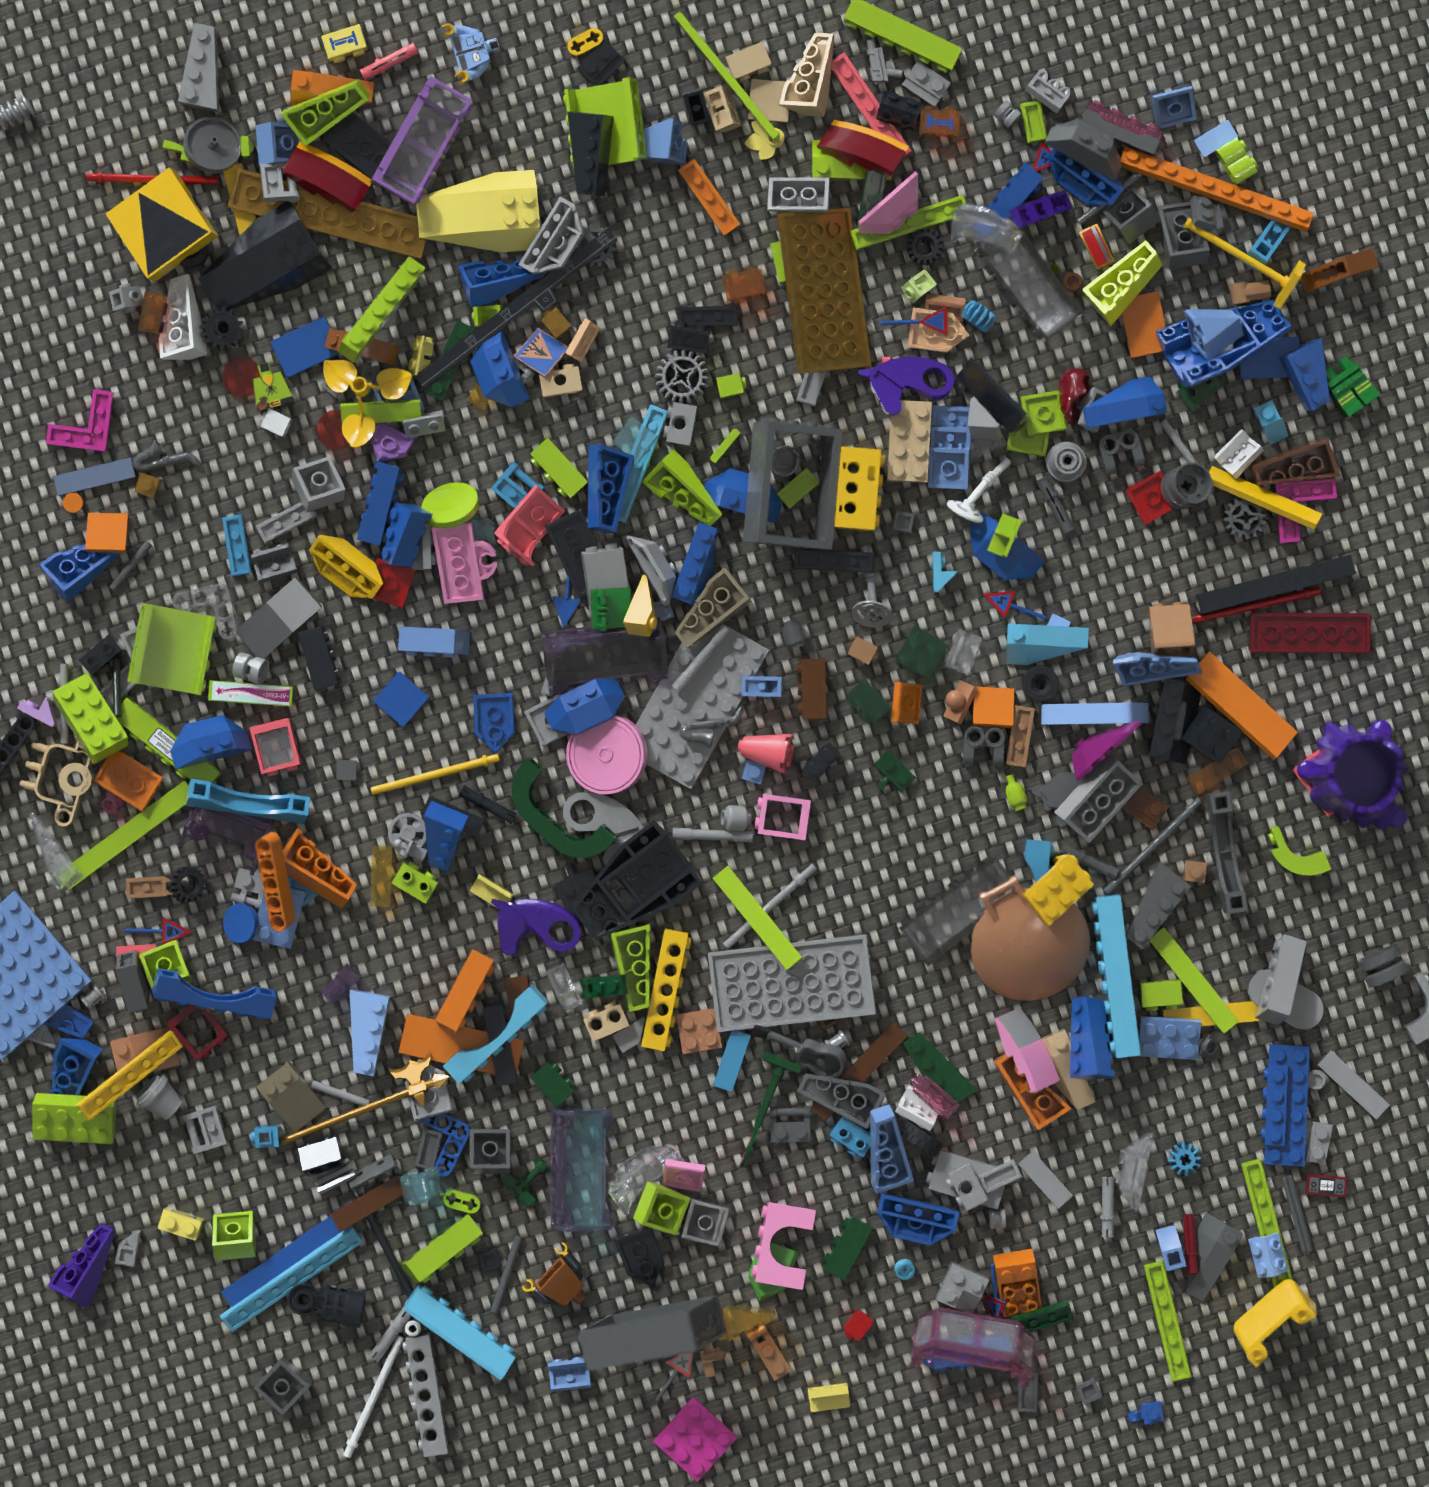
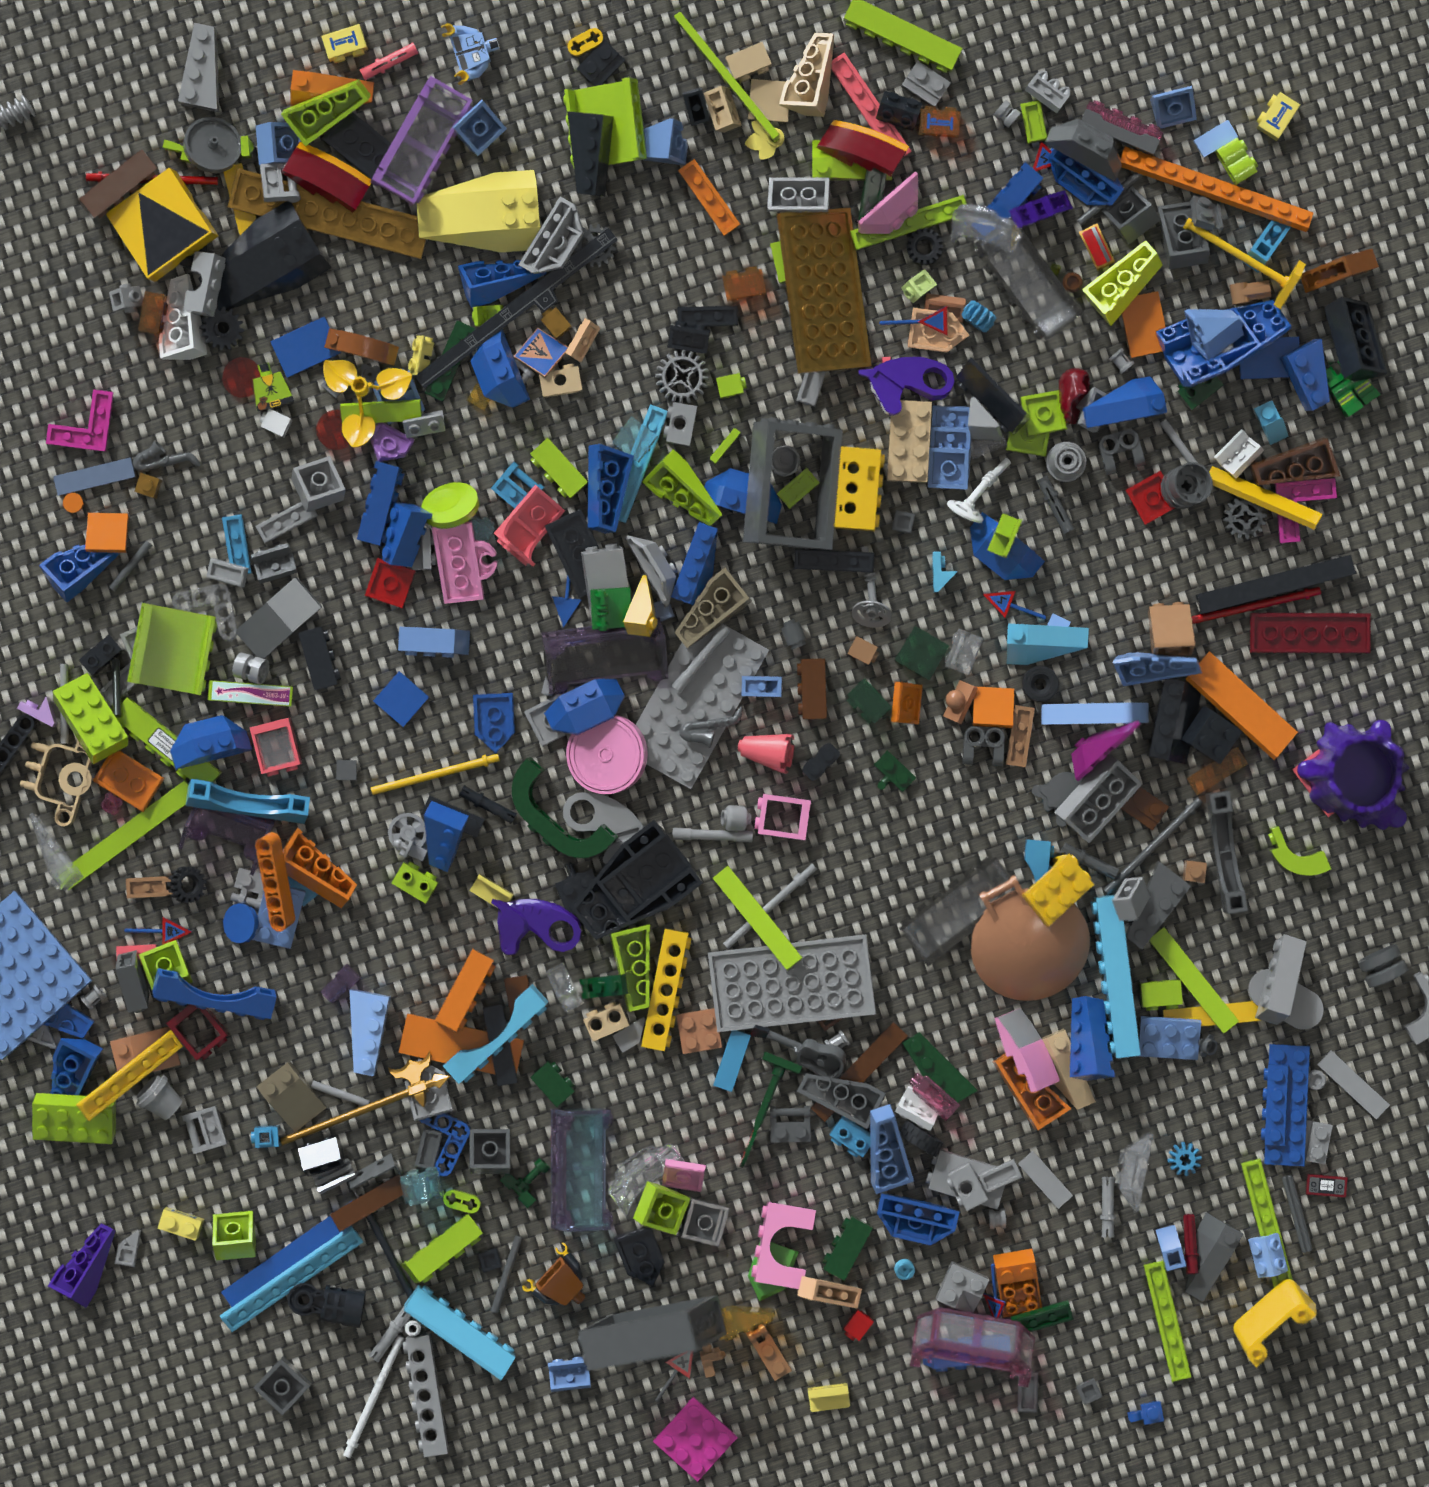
(117, 184): none -> reddish brown wedge
(204, 299): none -> light grey arch
(227, 572): none -> light grey tile
(346, 566): yellow wedge -> none
(381, 309): lime brick -> none
(381, 875): clear yellow plate -> none
(479, 128): none -> medium blue slope
(753, 772): medium blue plate -> none
(829, 1292): none -> light nougat brick
(879, 68): light grey piece -> none
(1015, 794): lime plant -> none
(1121, 361): none -> light grey bush
(1131, 899): none -> light grey brick
(1278, 115): none -> light yellow brick
(1355, 339): none -> black slope

